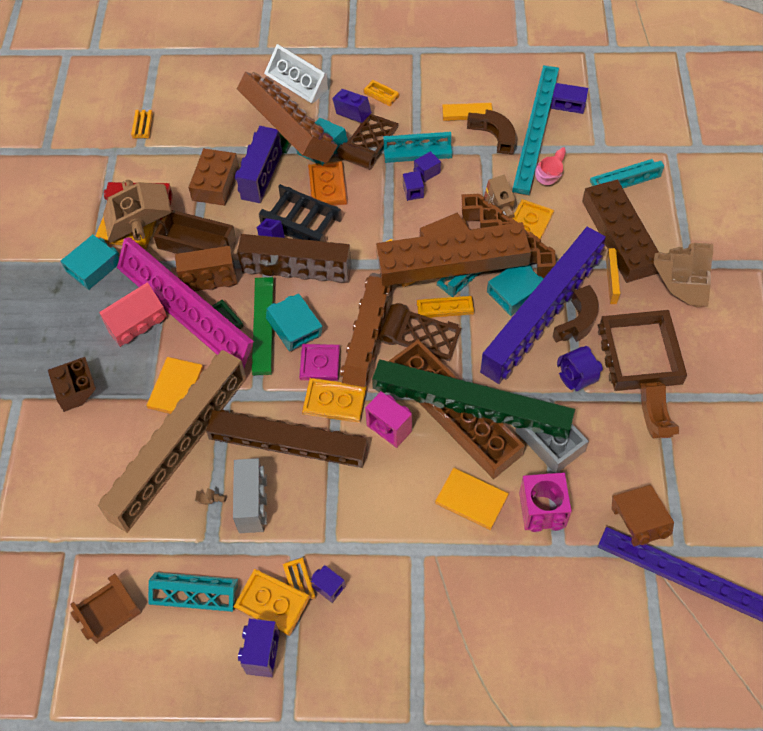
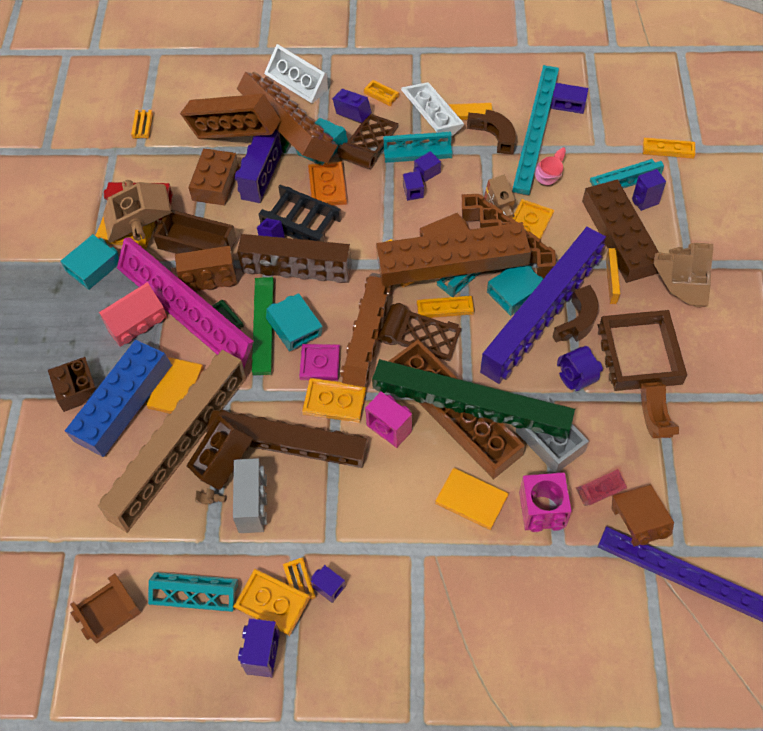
(118, 398): none -> blue brick
(217, 451): none -> reddish brown slope
(231, 116): none -> dark orange brick
(433, 108): none -> white slope
(601, 487): none -> clear pink brick
(648, 189): none -> dark purple brick
(669, 148): none -> light orange tile

